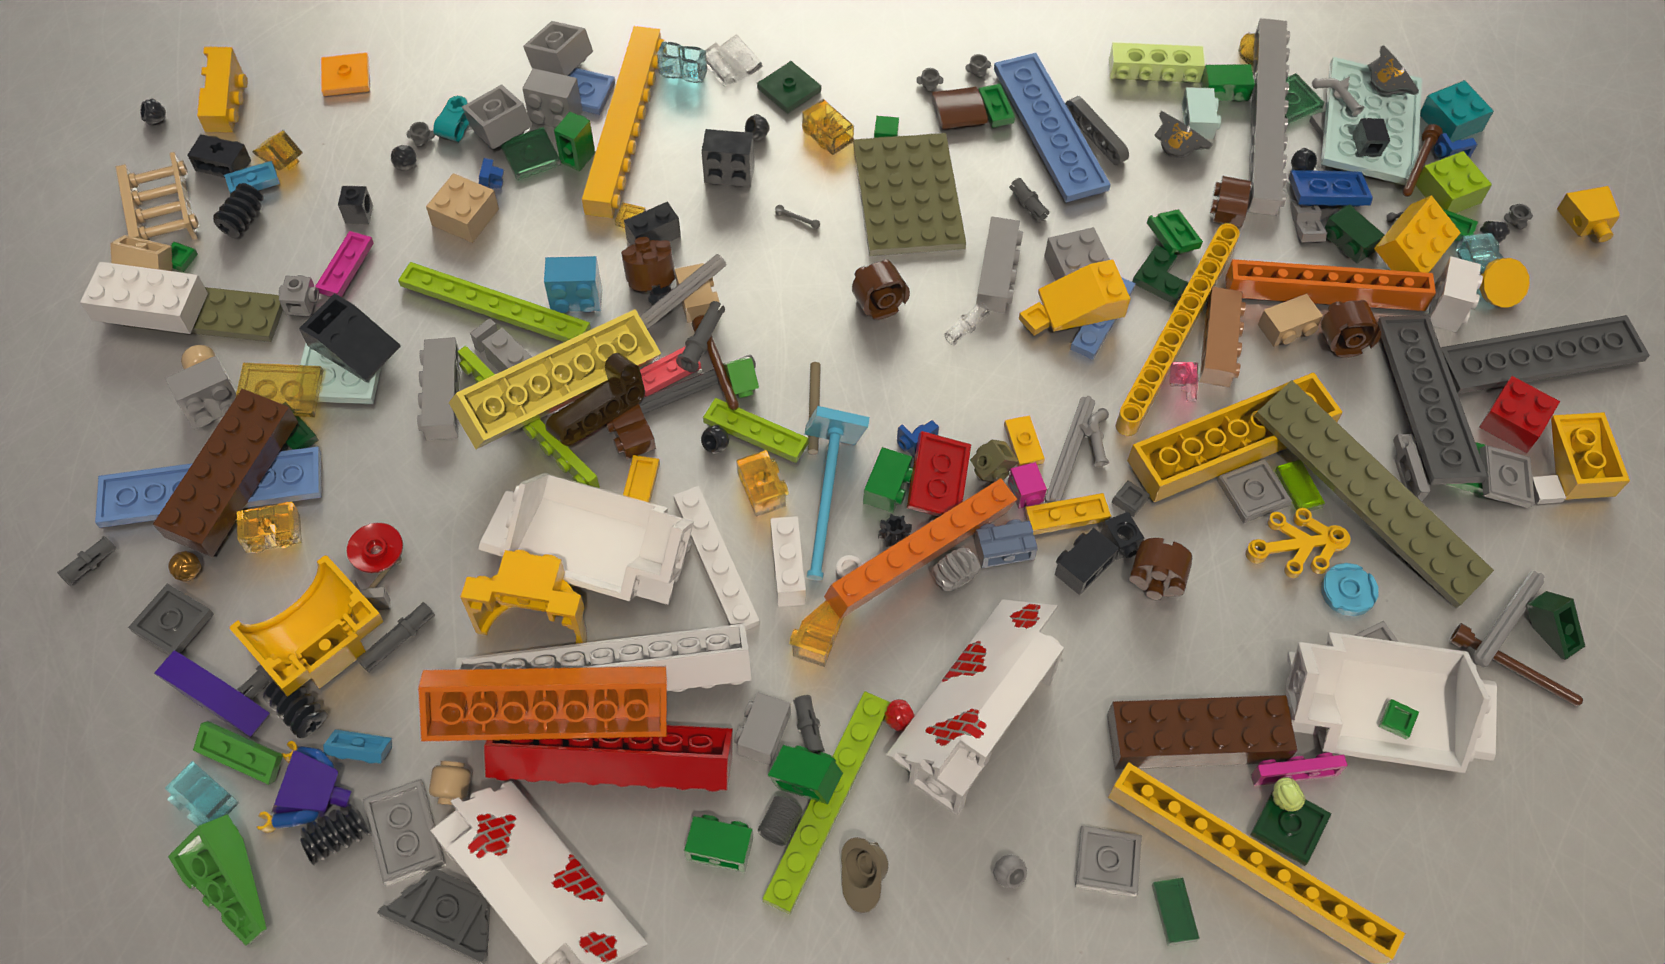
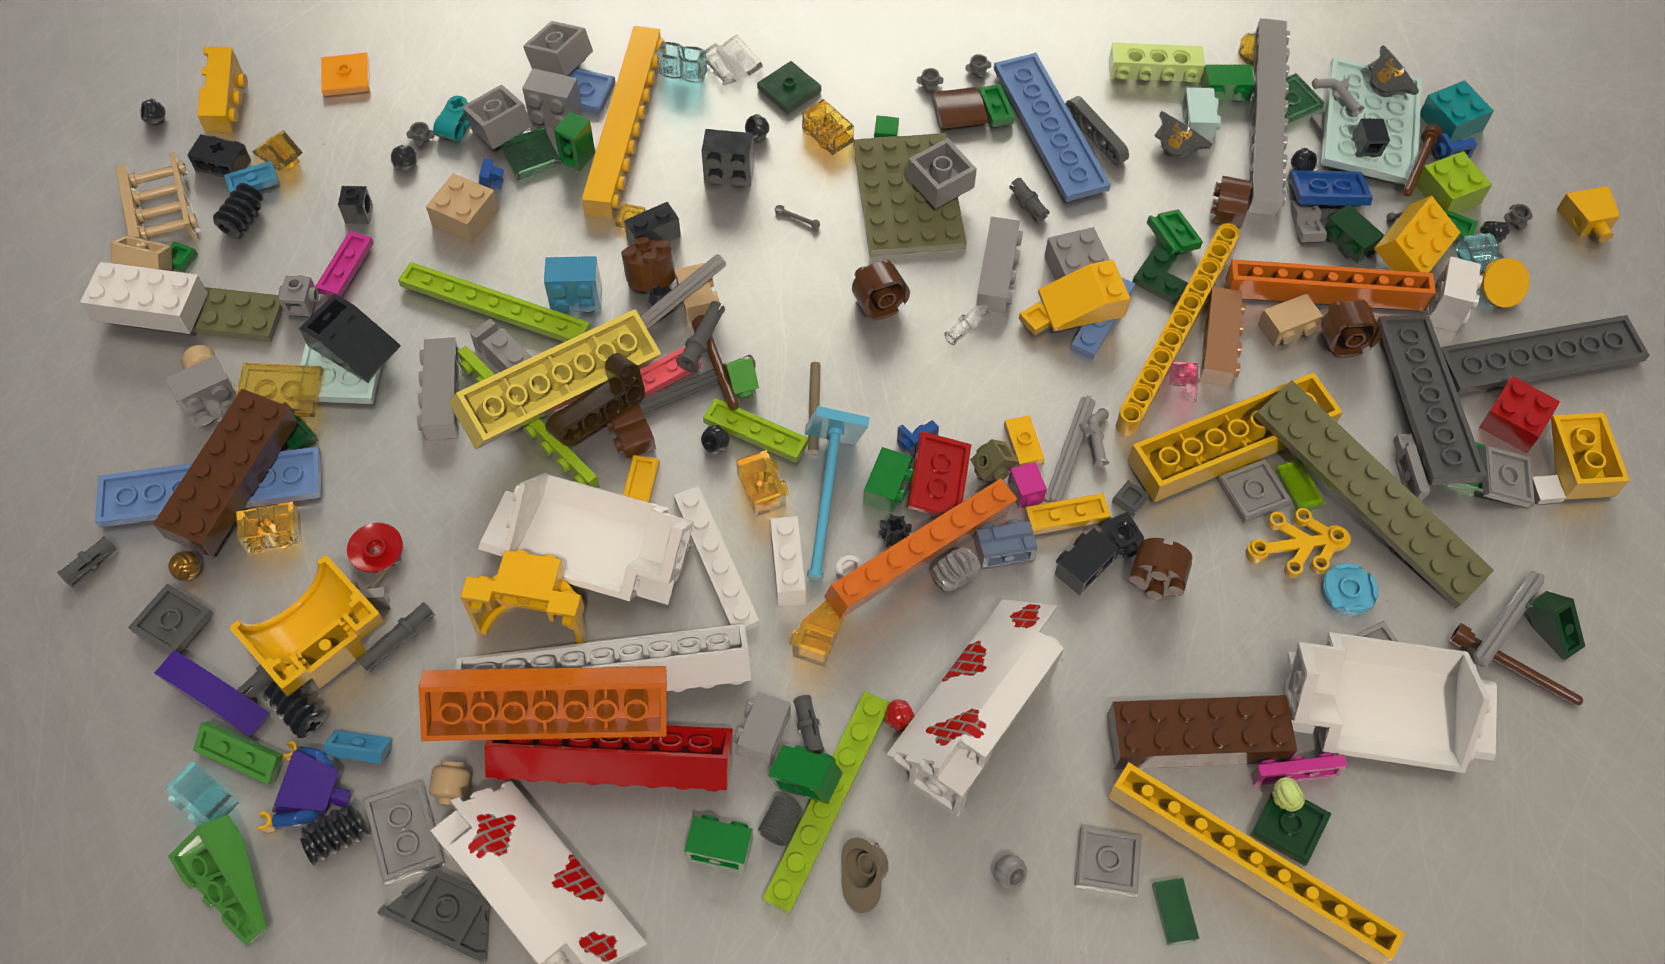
(941, 173): none -> light grey brick
(1399, 719): green tile -> none

